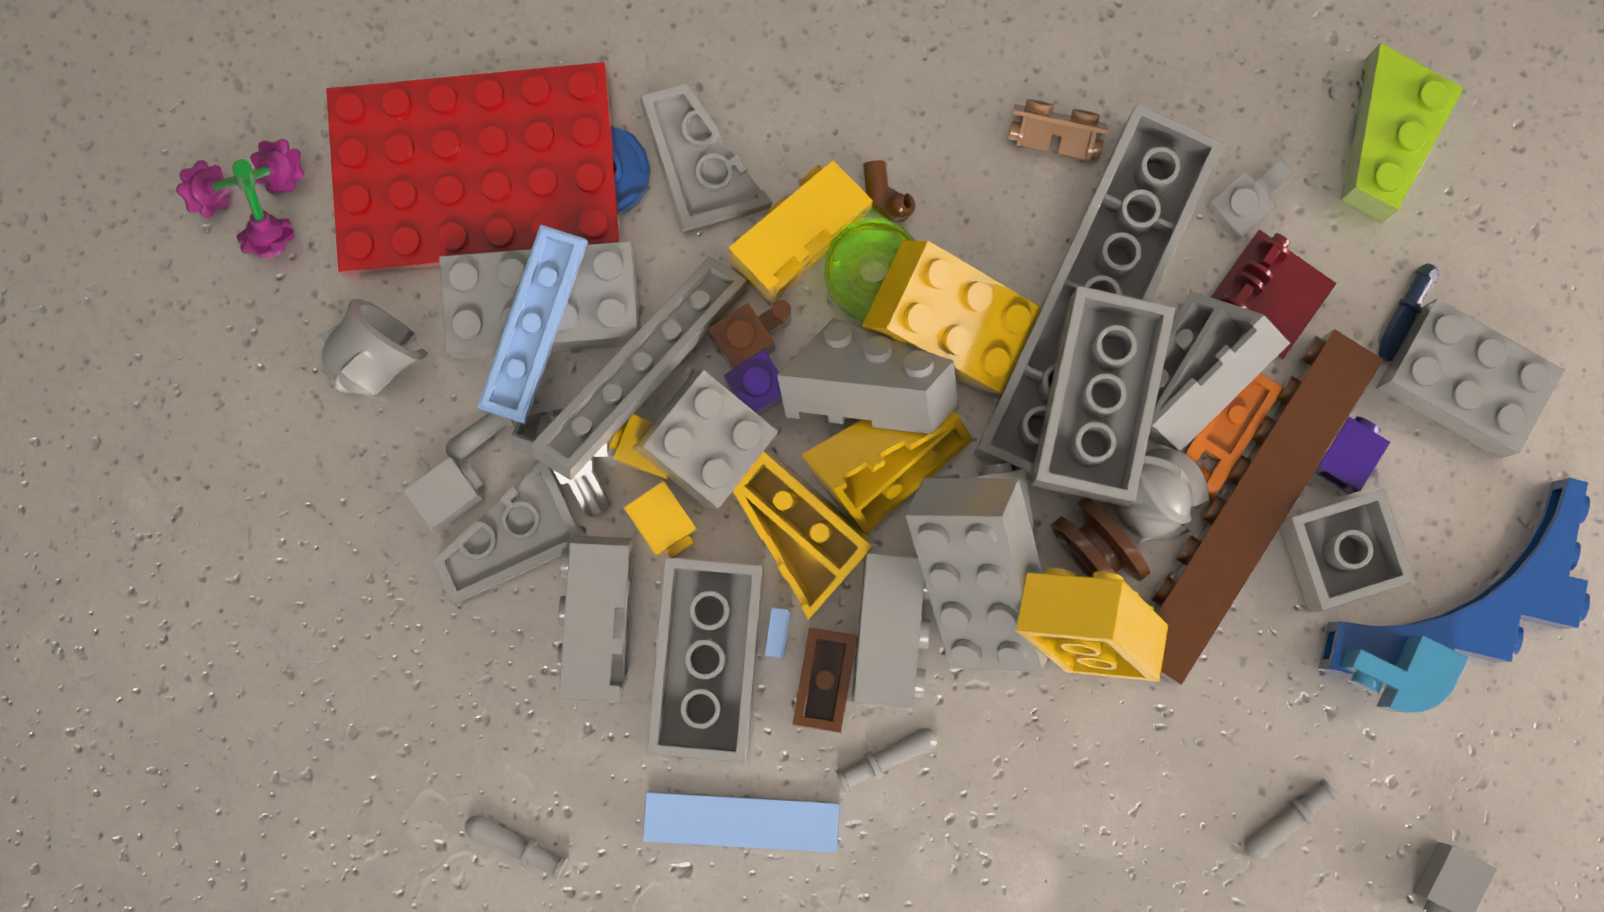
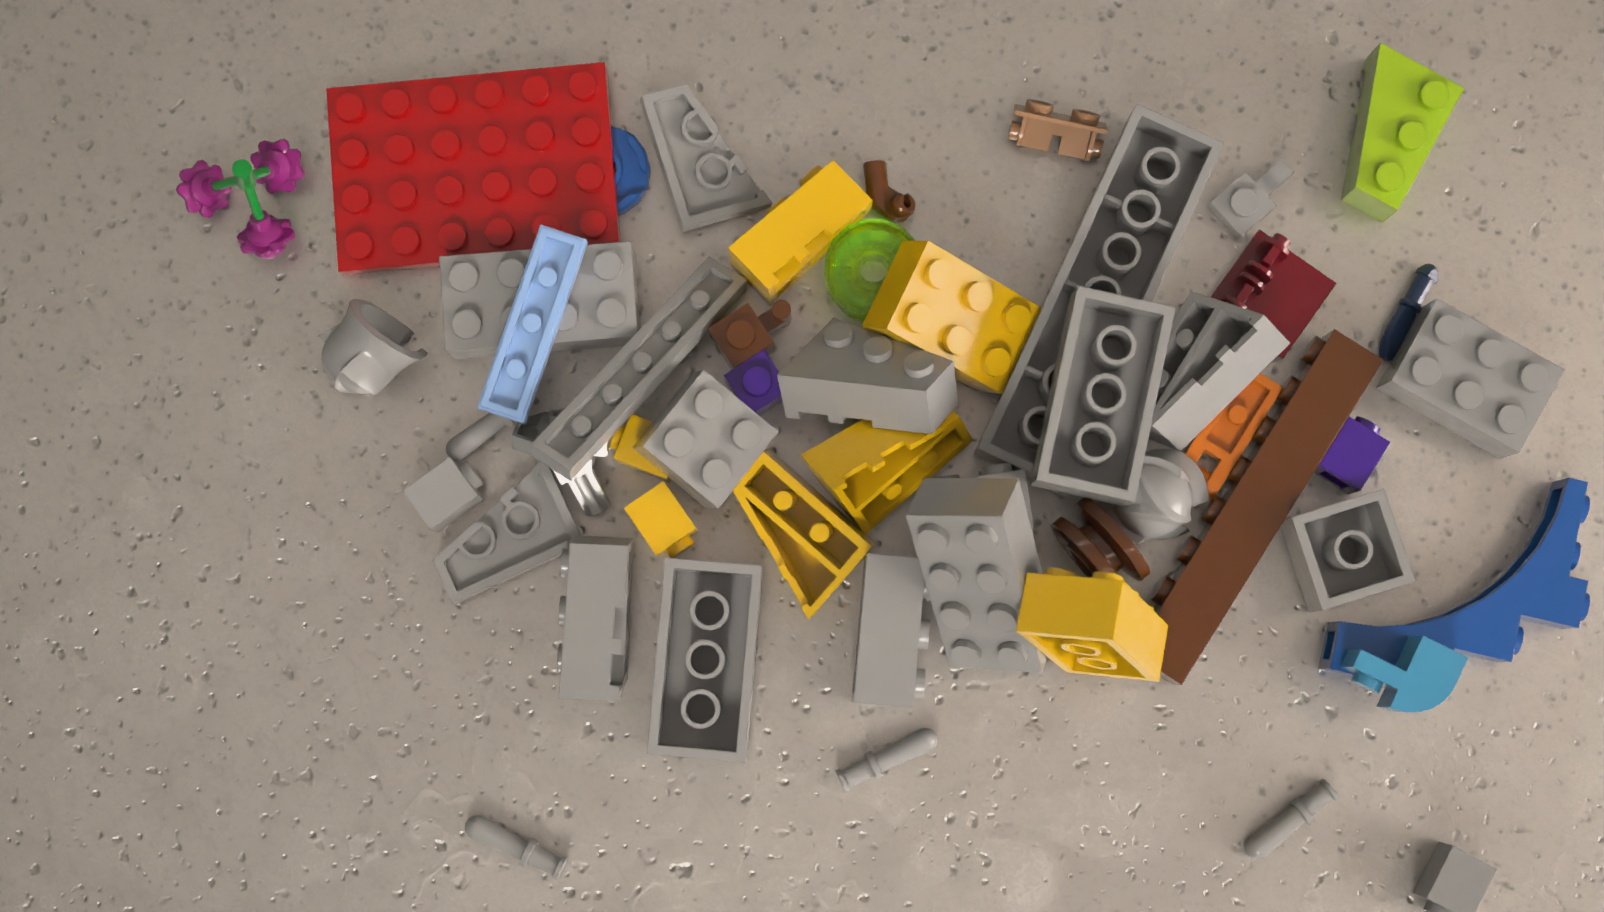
(741, 822): light blue tile -> none
(777, 632): light blue tile -> none
(825, 680): reddish brown brick -> none

